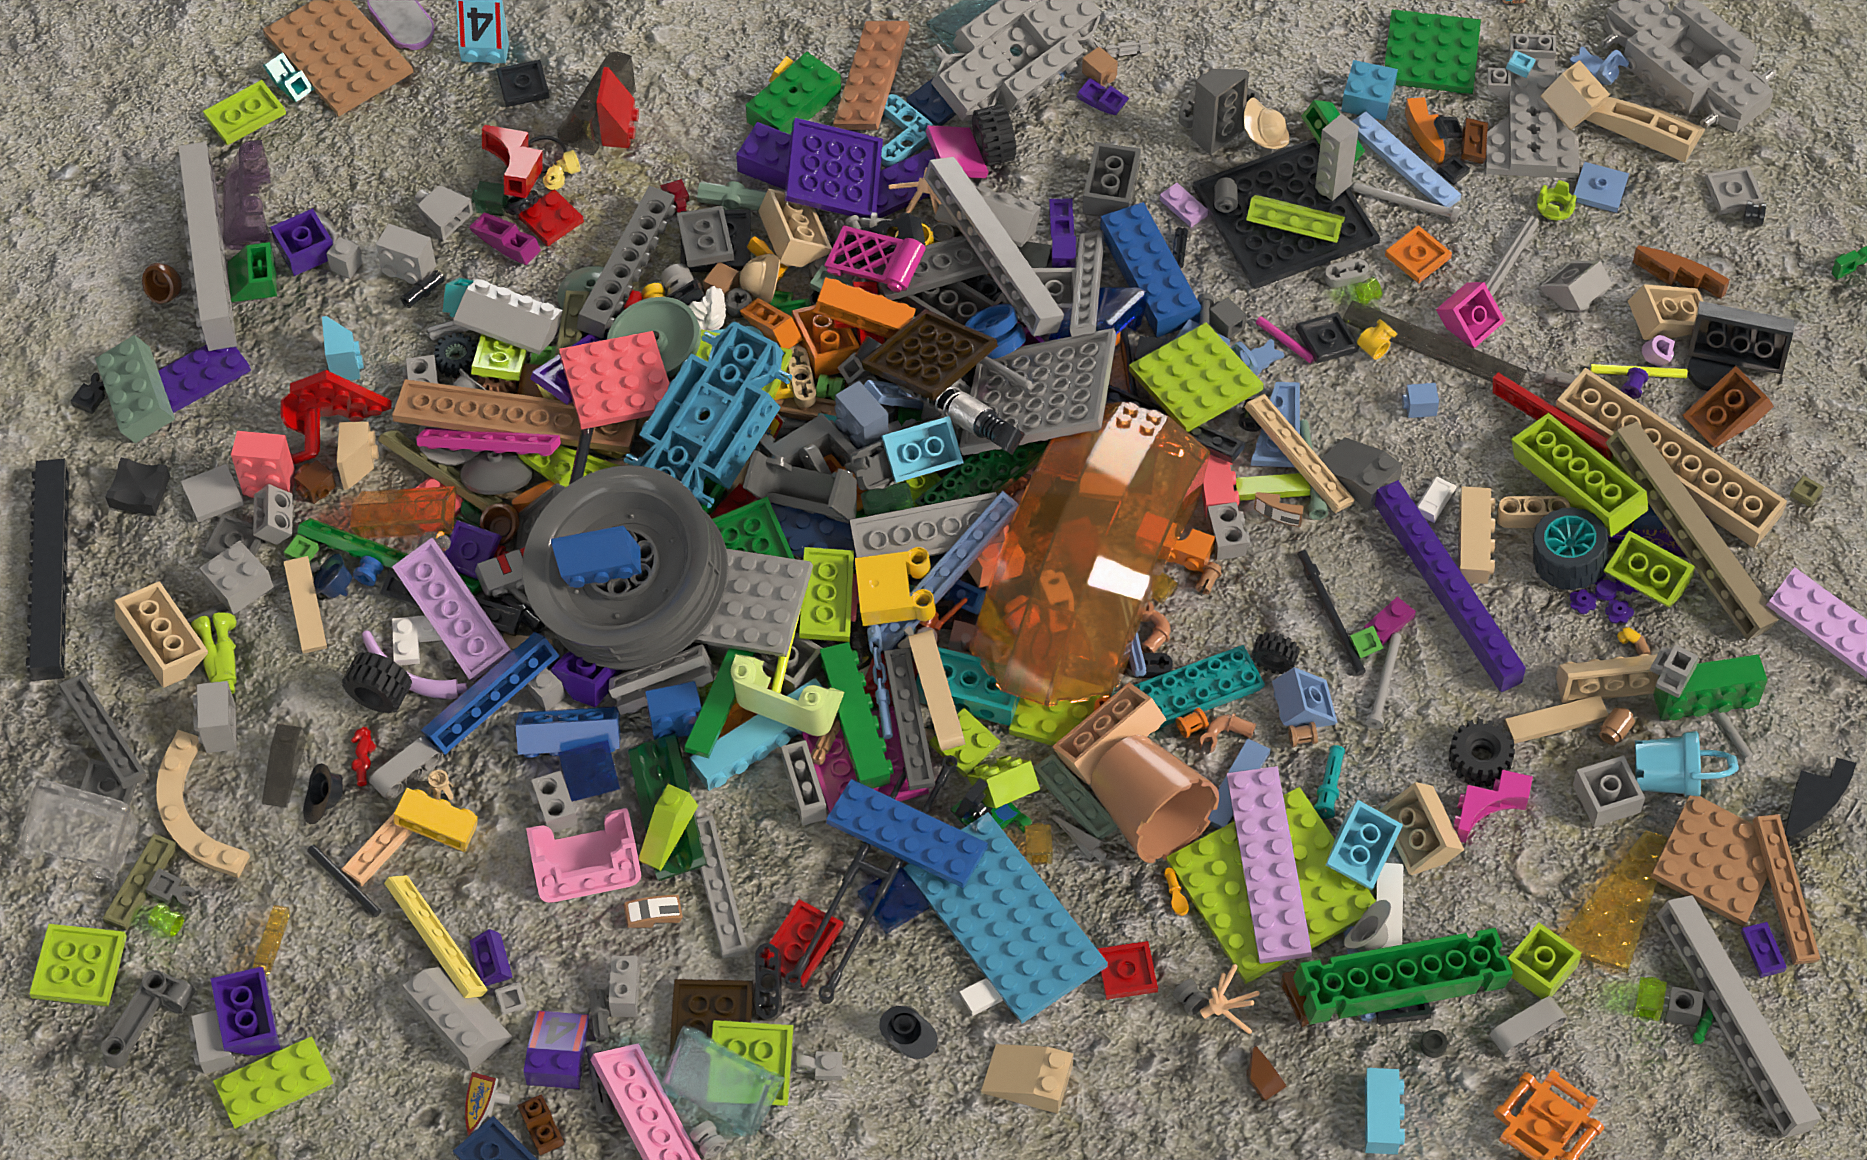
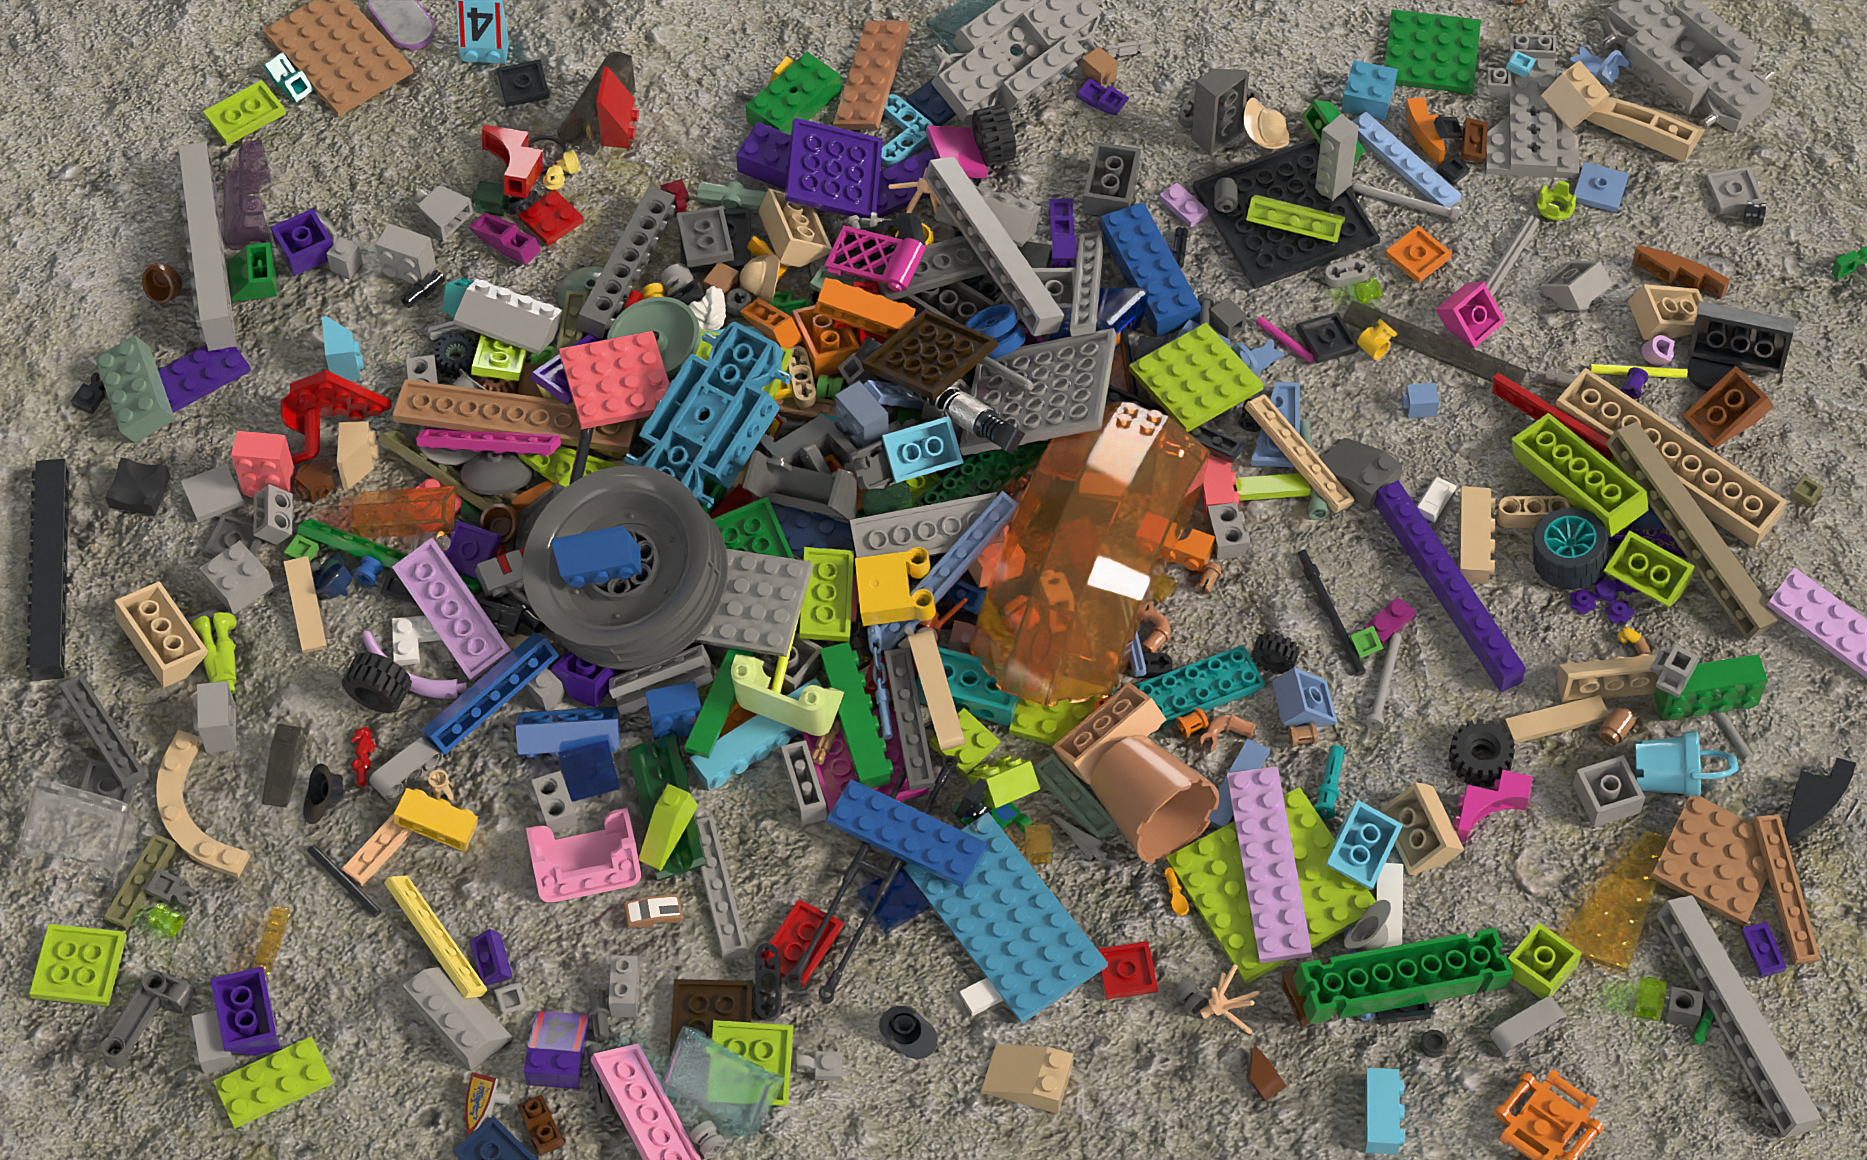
(1269, 506): slope -> none

